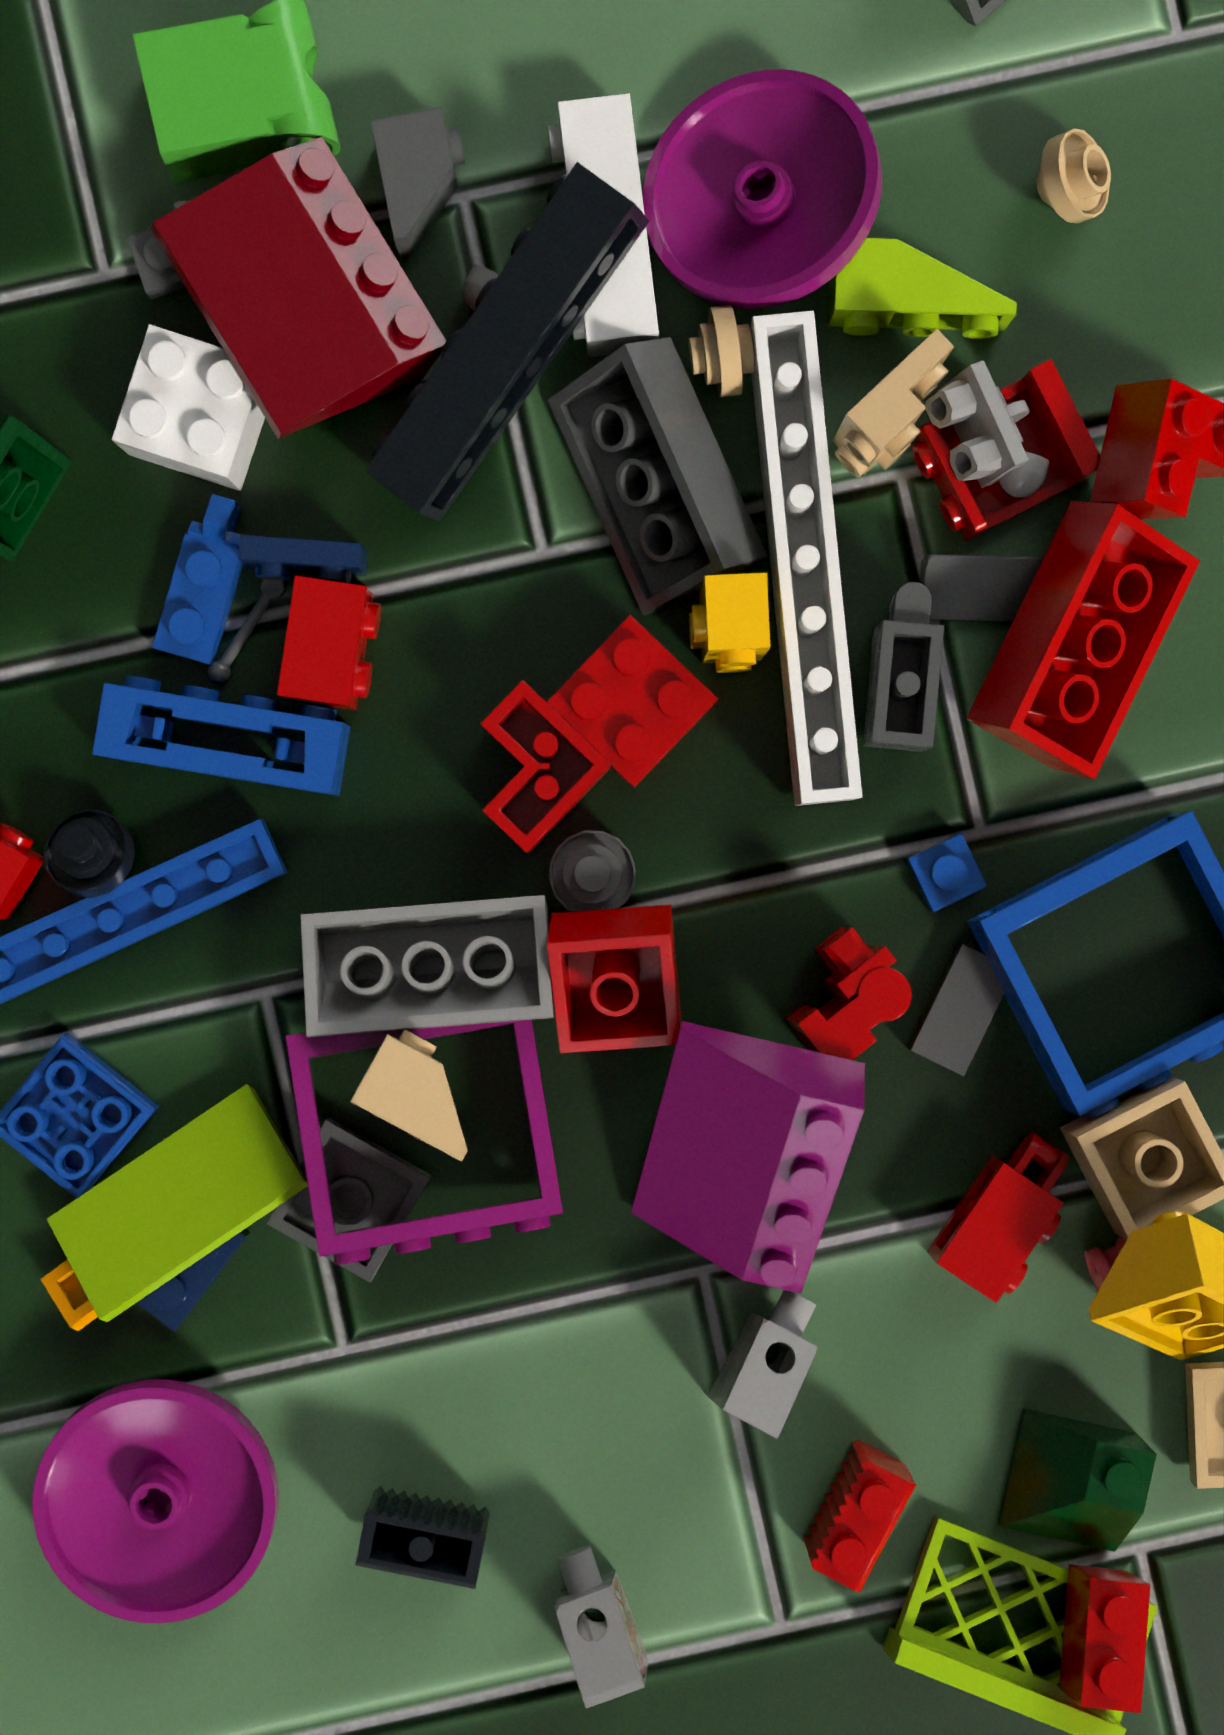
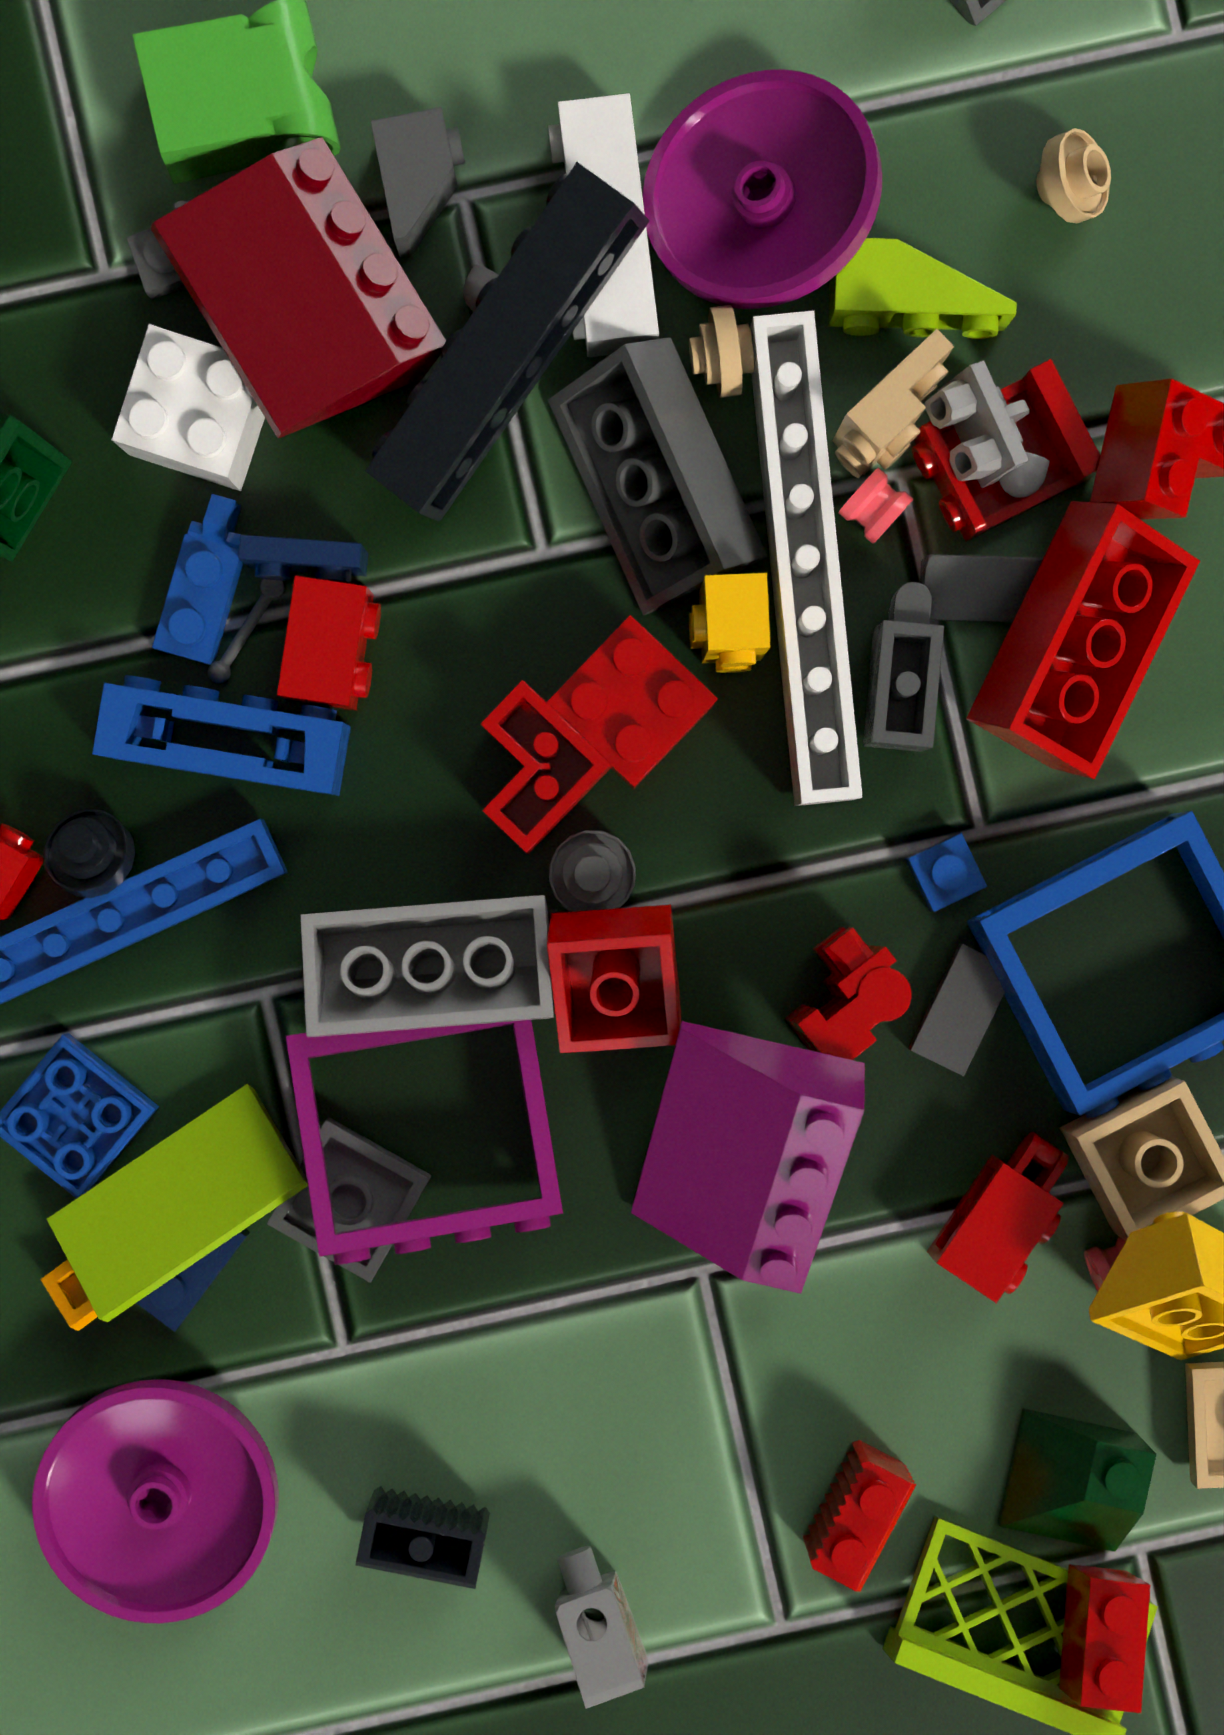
(412, 1093): tan slope -> none
(764, 1391): light grey torso -> none
(875, 505): none -> coral wheel

